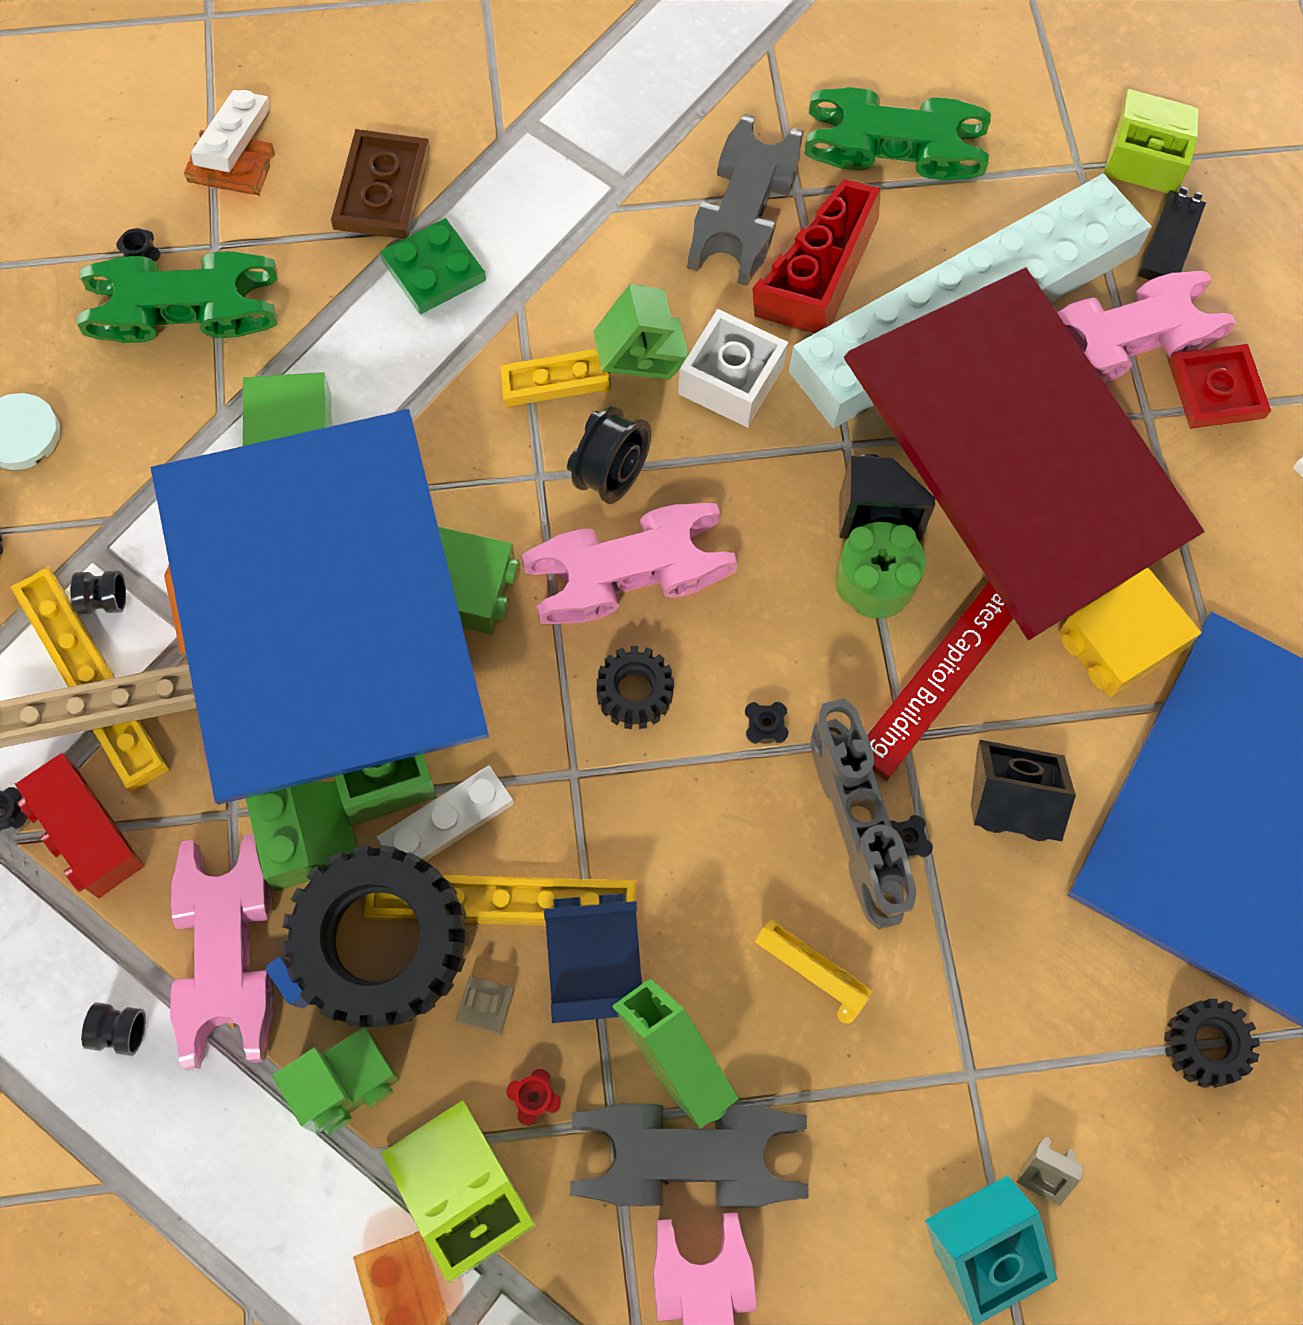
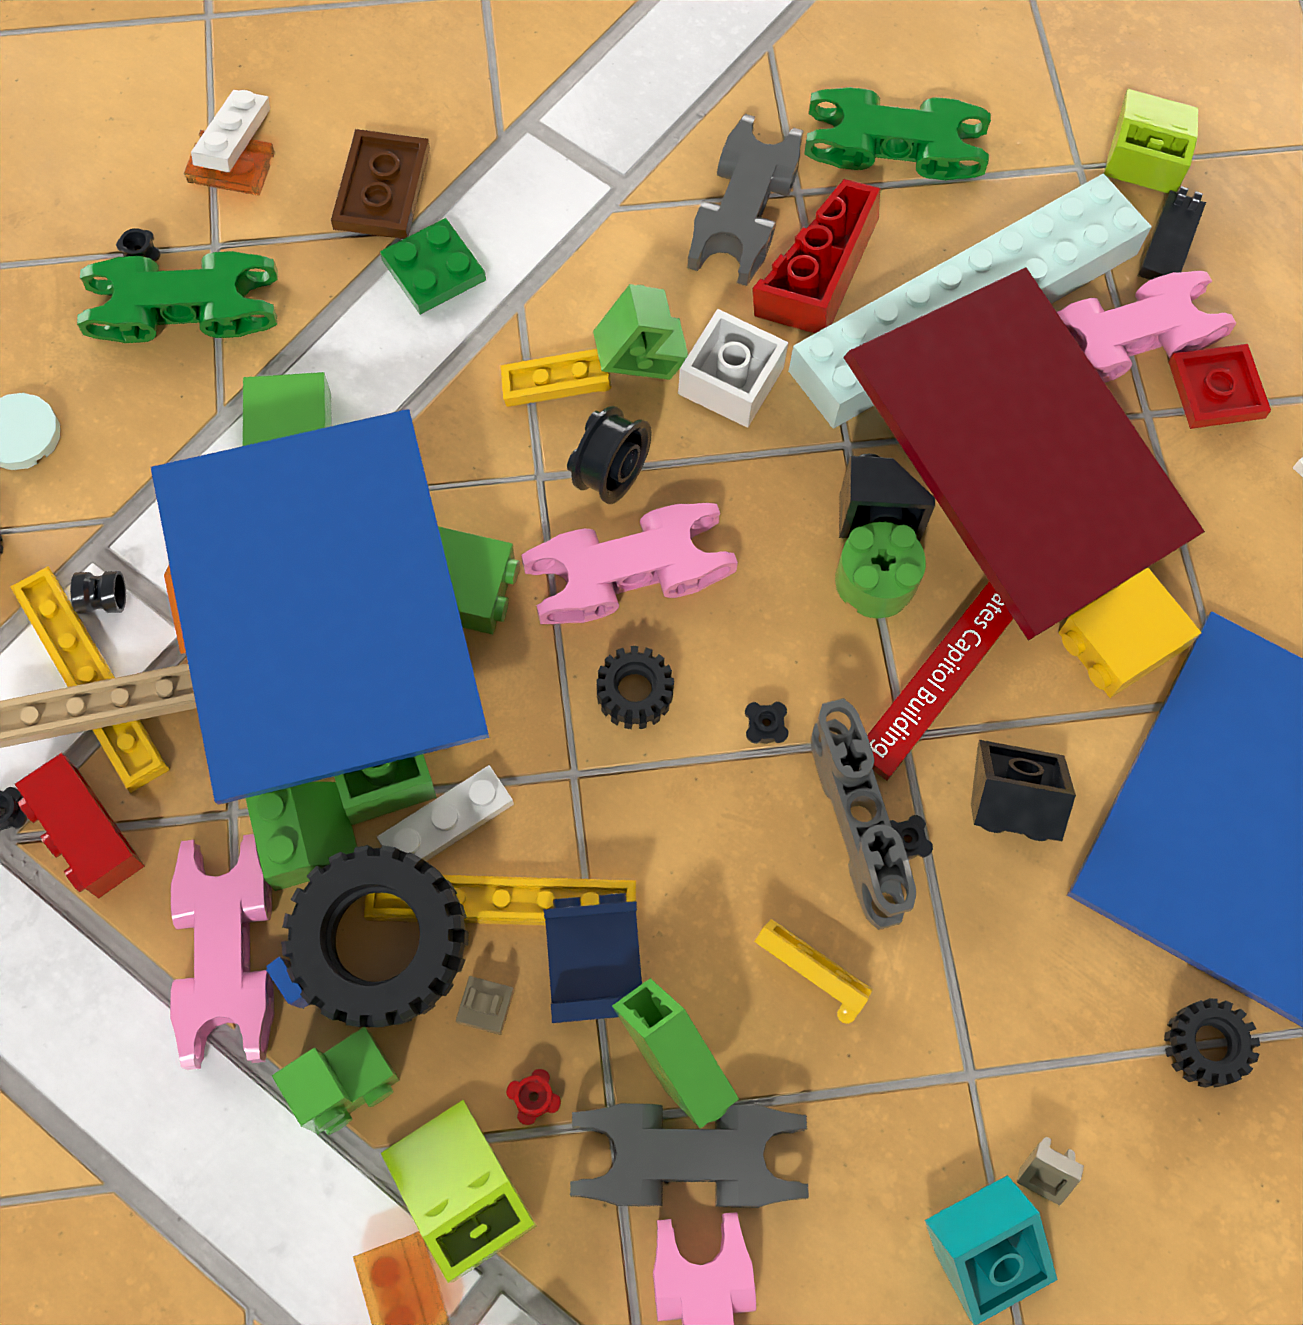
(112, 1028): black wheel -> none

